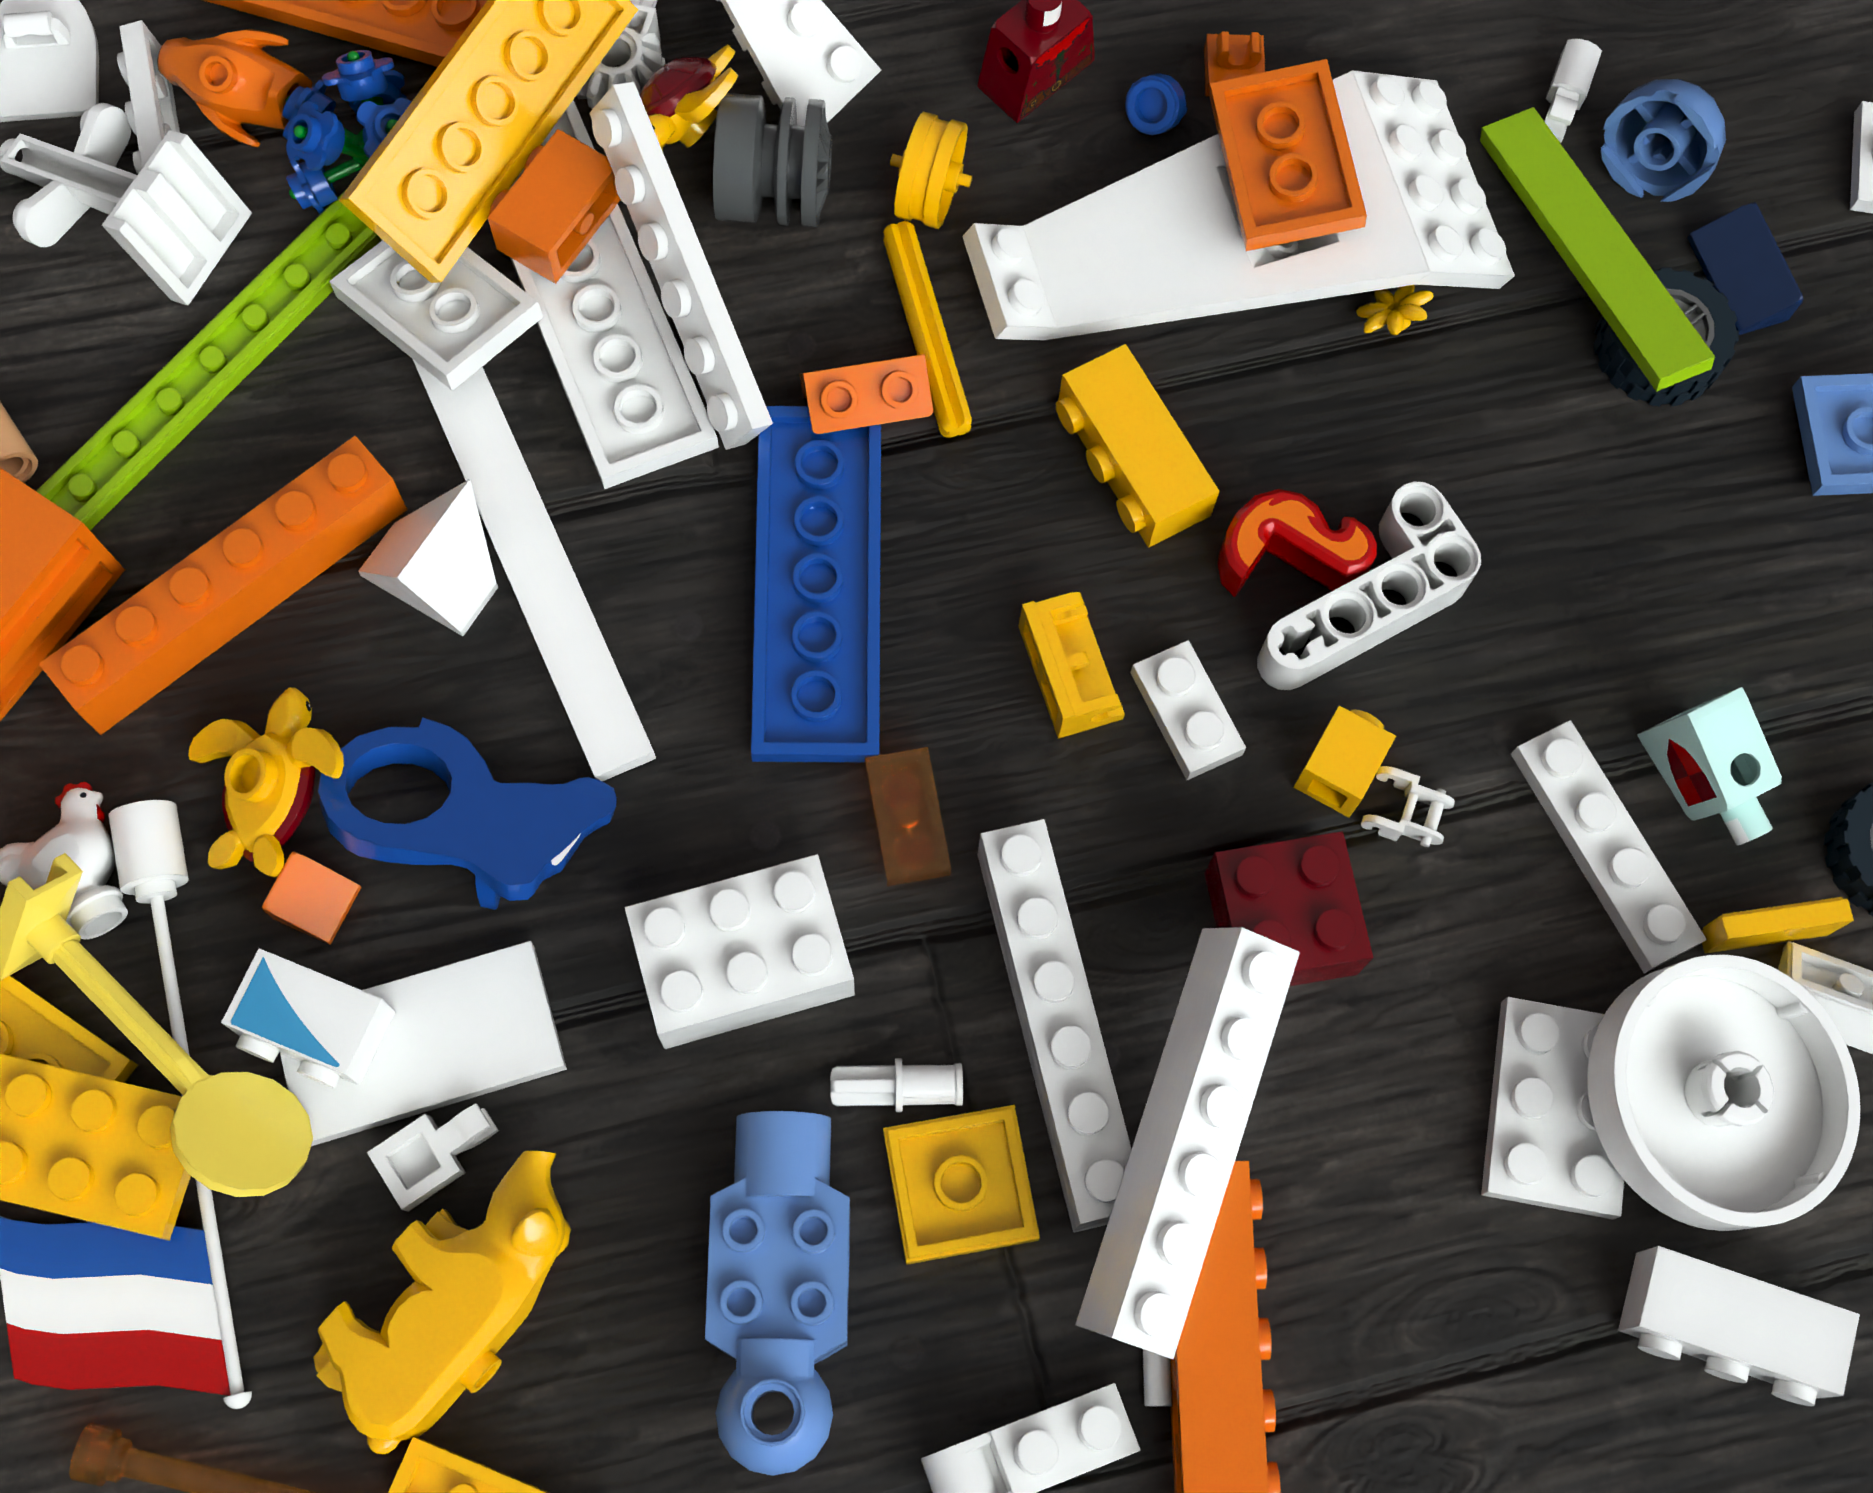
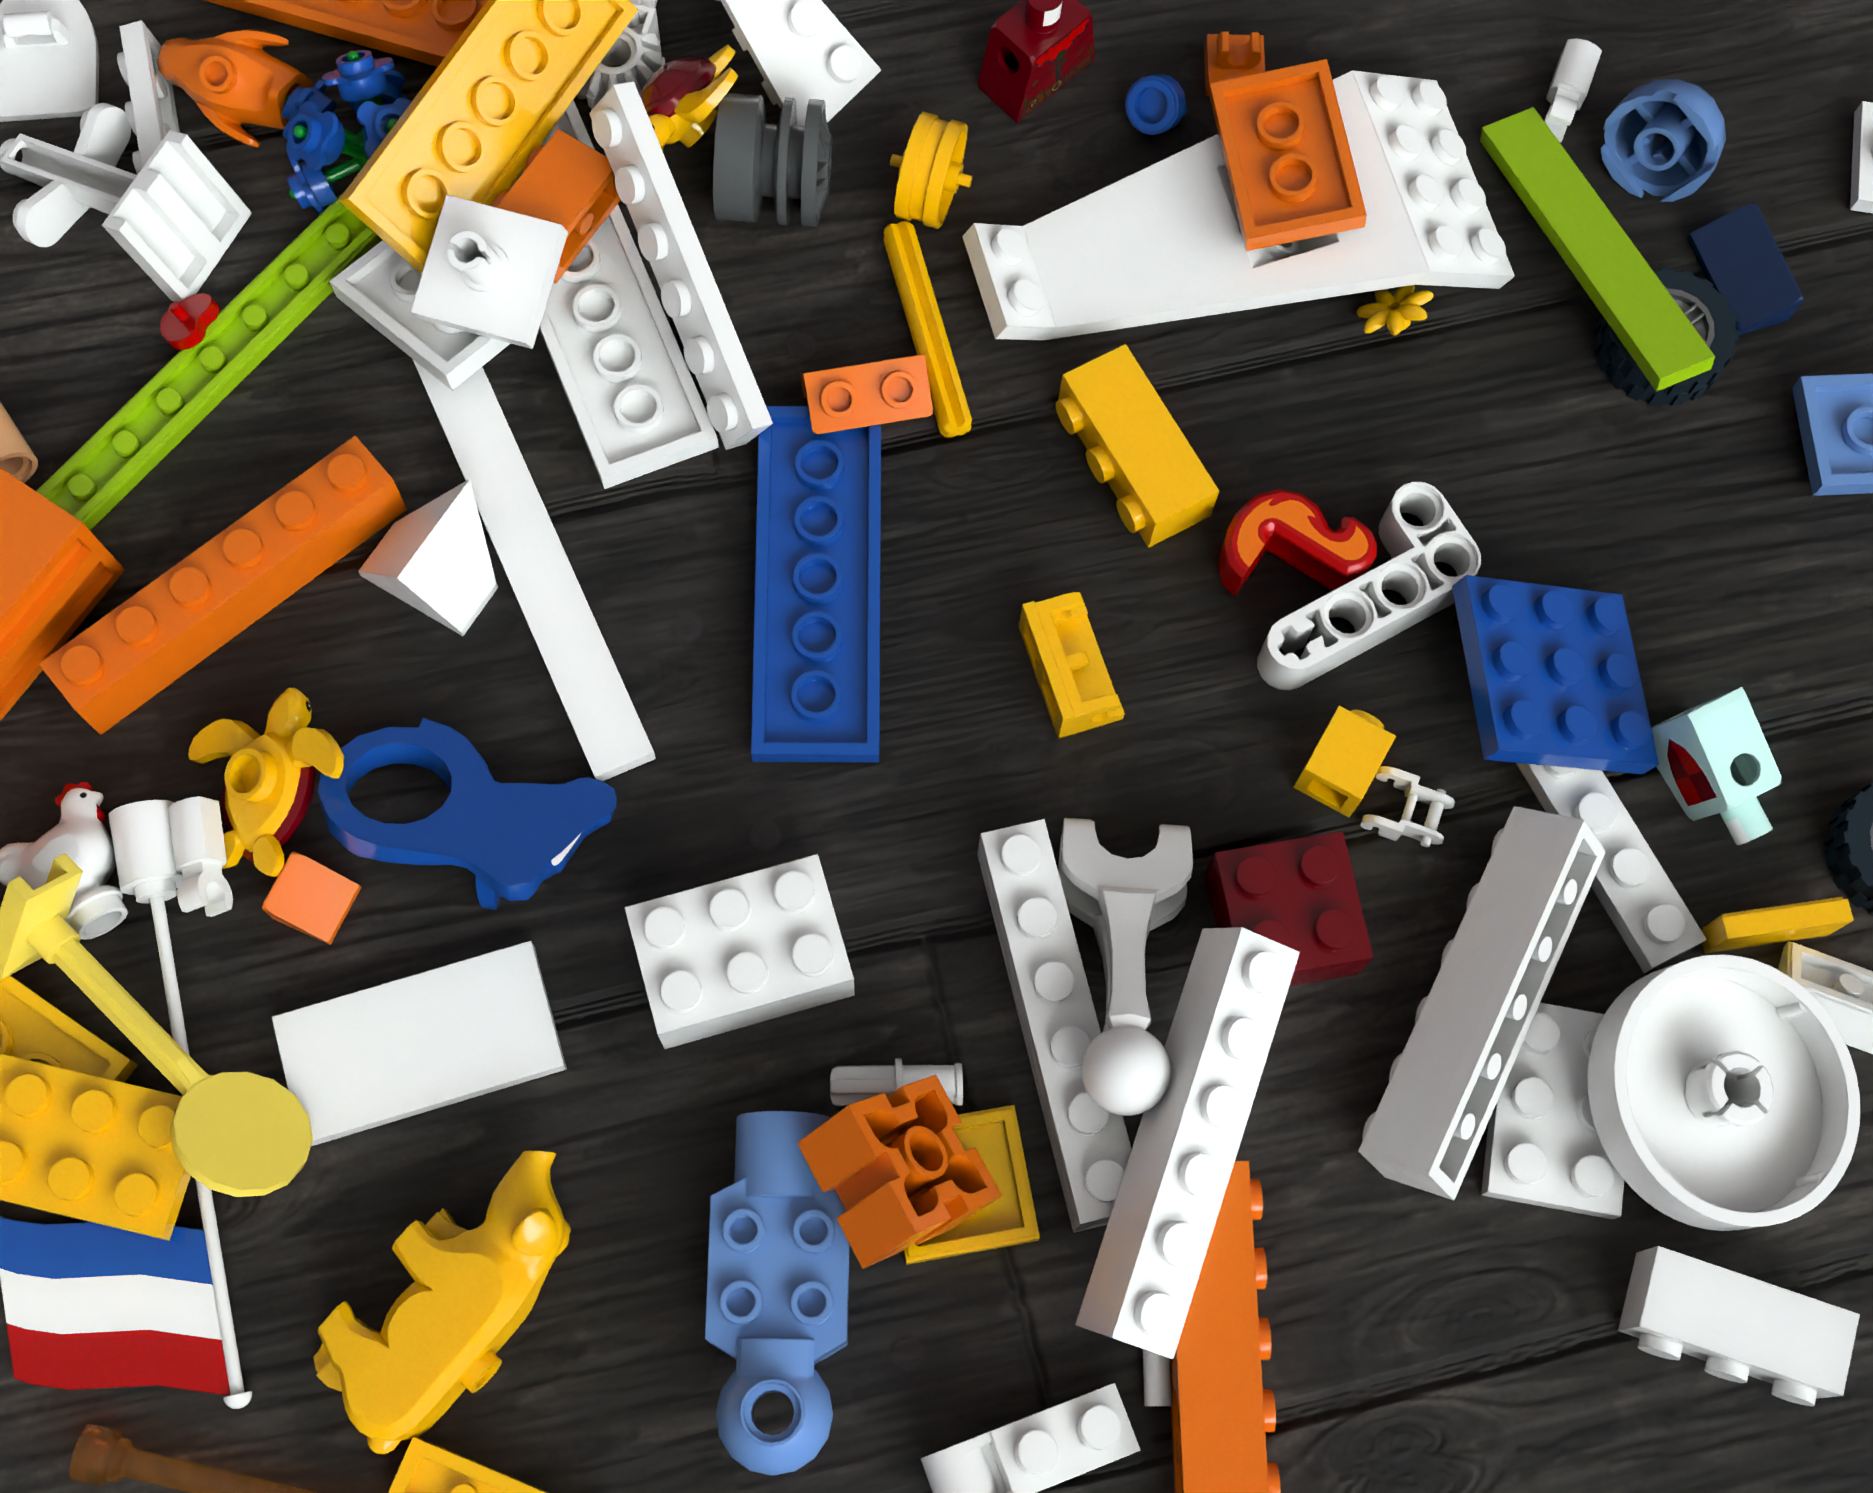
(187, 320): none -> red piece
(200, 855): none -> white bar
(307, 1018): white brick -> none
(424, 1157): white plate -> none
(489, 271): none -> white tile
(898, 1169): none -> orange brick
(907, 816): clear orange plate -> none
(1123, 901): none -> white piece
(1187, 710): white plate -> none
(1482, 1001): none -> white brick
(1553, 676): none -> blue plate

